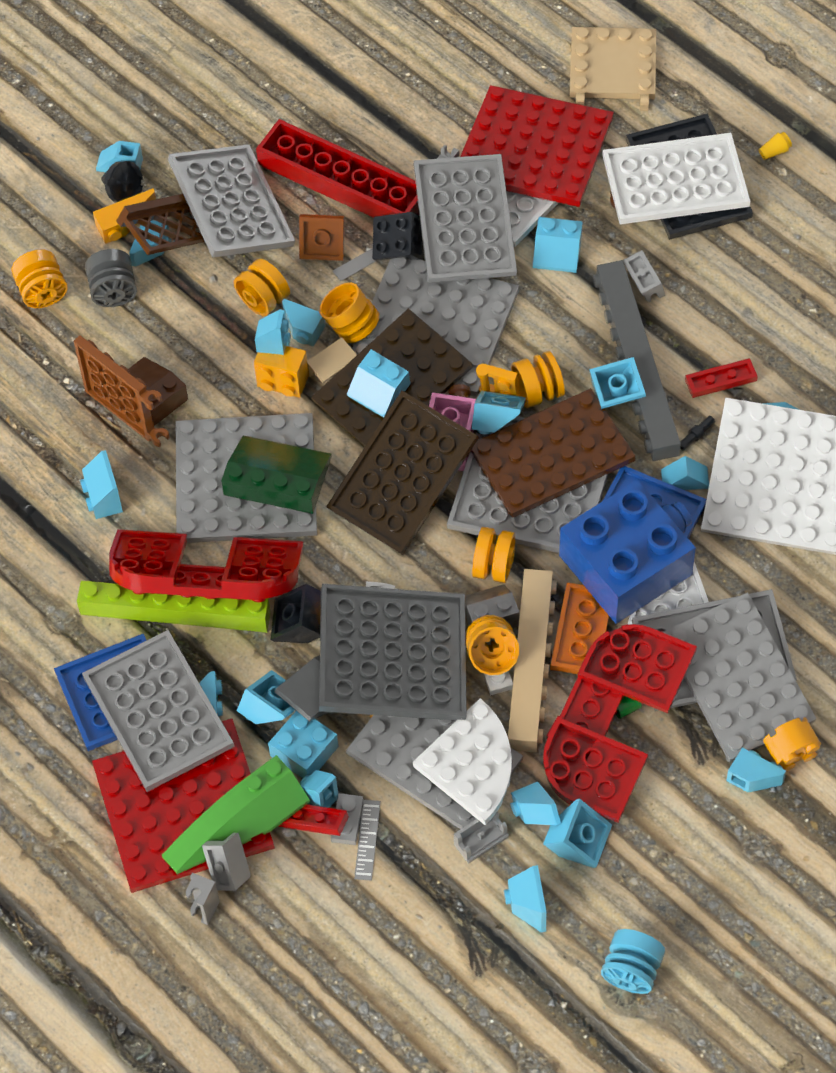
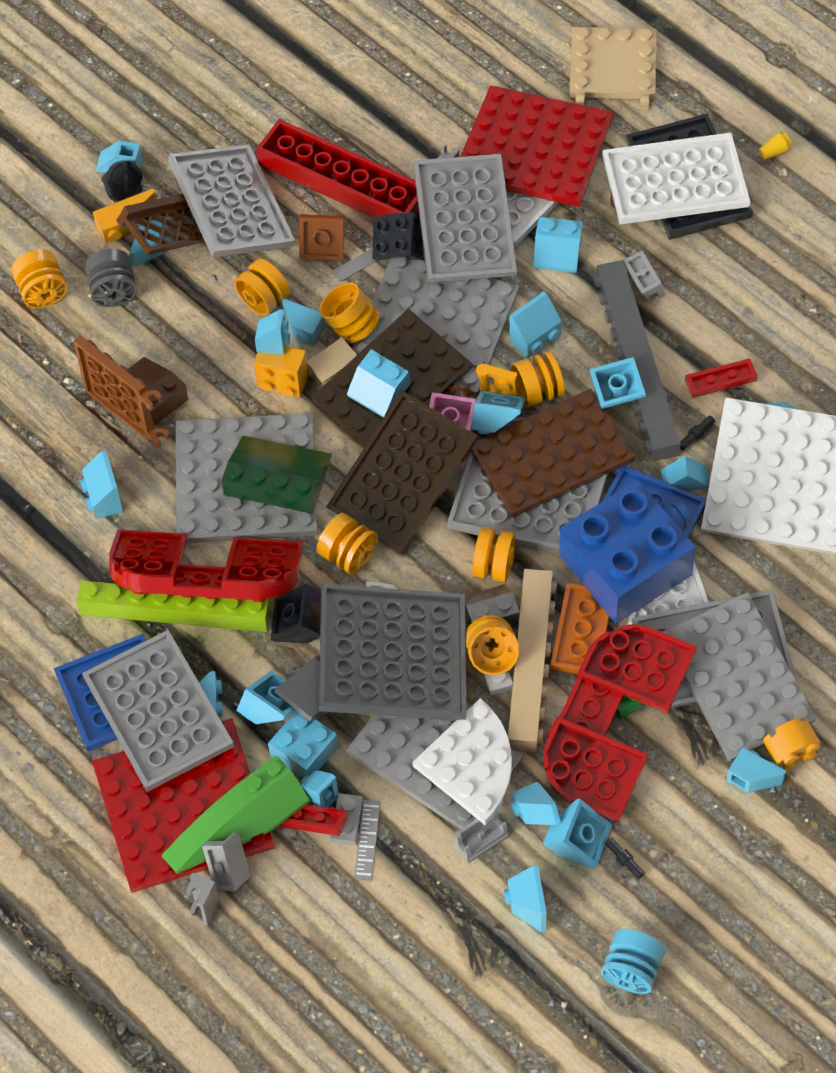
(347, 543): none -> light orange wheel
(534, 325): none -> medium azure slope
(624, 858): none -> black bar

